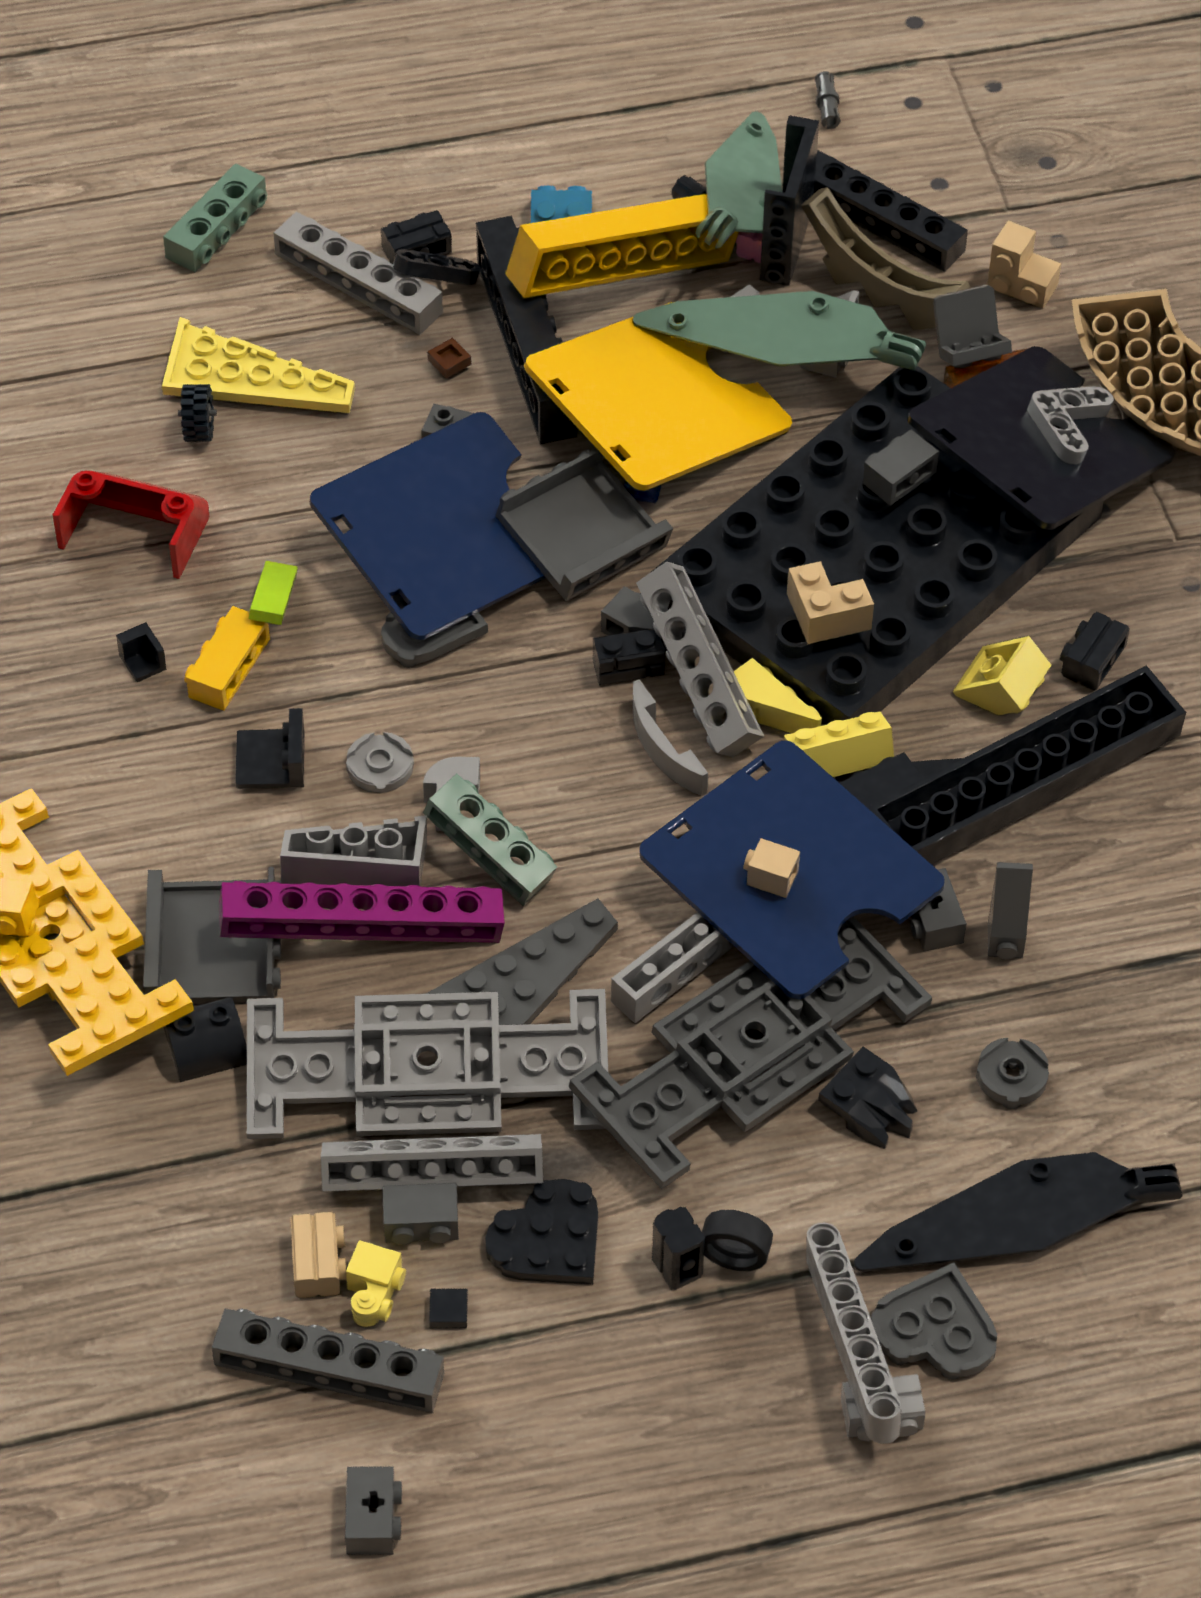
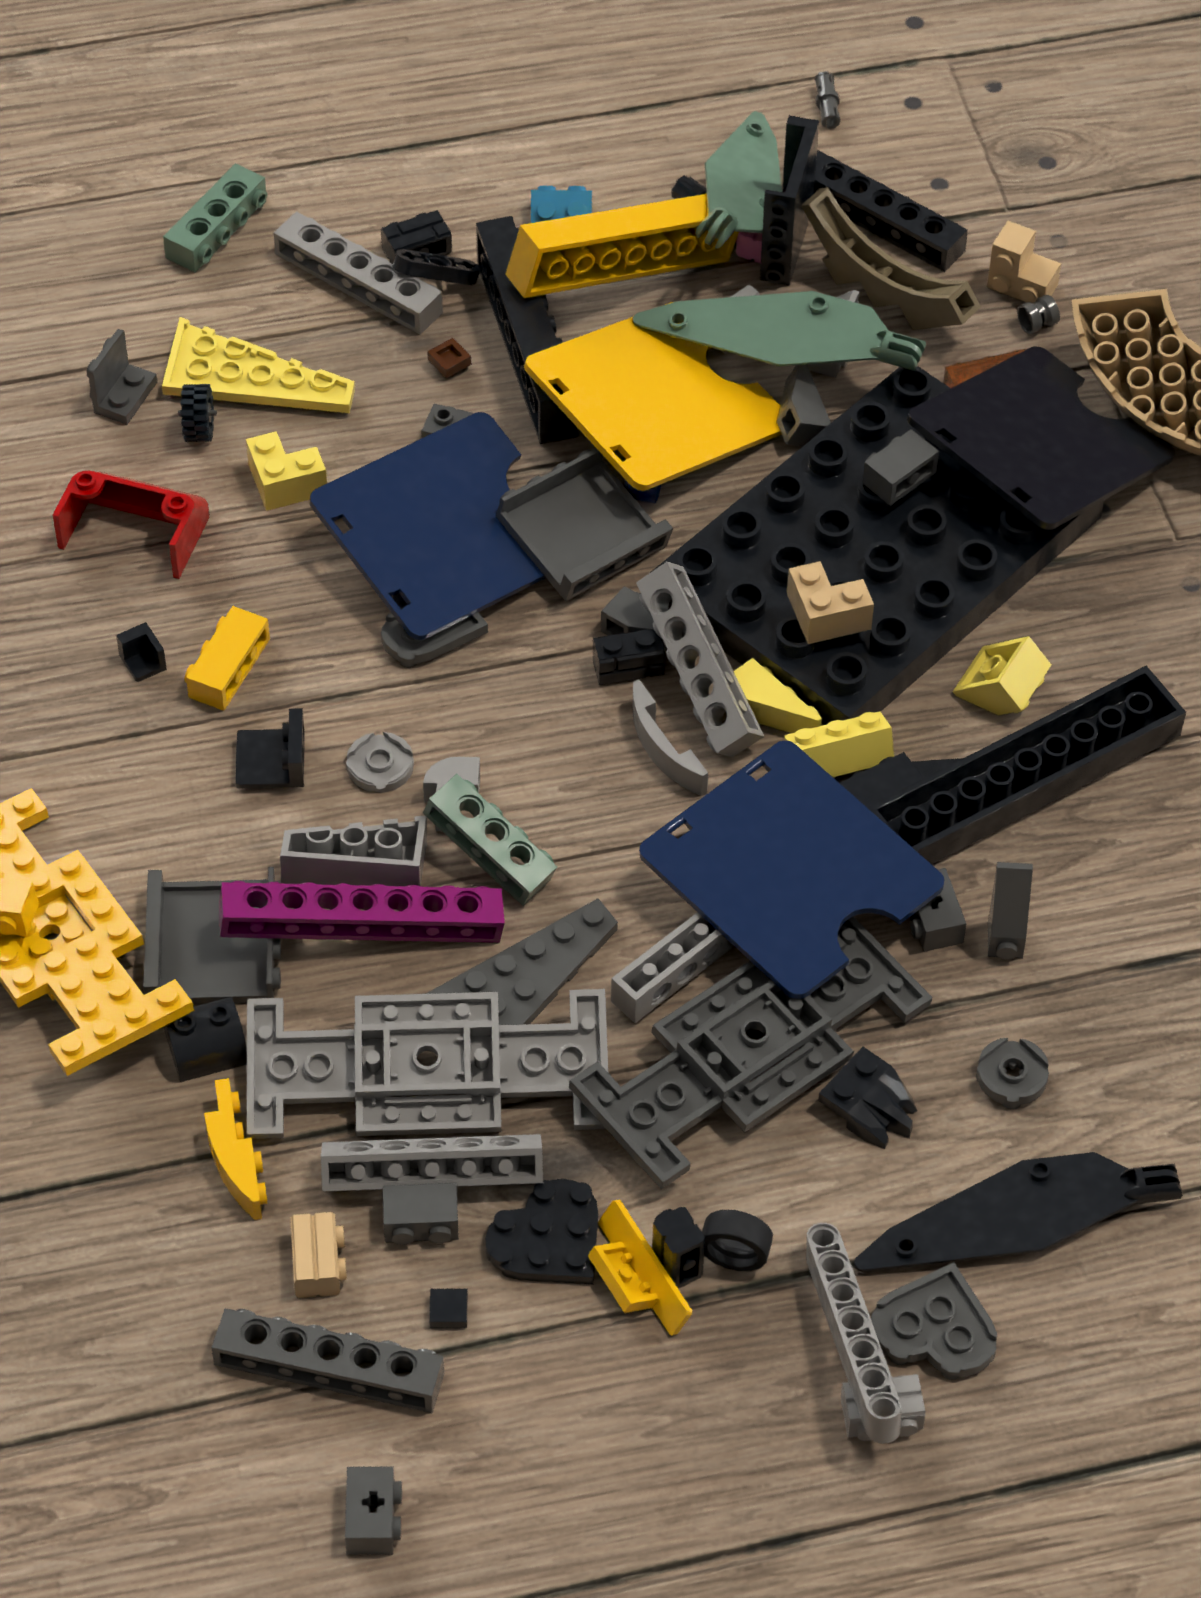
(115, 384): none -> dark grey bracket
(233, 1153): none -> yellow slope
(273, 593): lime tile -> none
(281, 476): none -> light yellow brick
(374, 1276): light yellow brick -> none
(635, 1271): none -> yellow bracket
(772, 867): tan brick -> none
(801, 408): none -> dark grey slope
(969, 327): dark grey bracket -> none
(1035, 315): none -> dark grey wheel
(1051, 409): light grey beam -> none
(1094, 650): black brick -> none

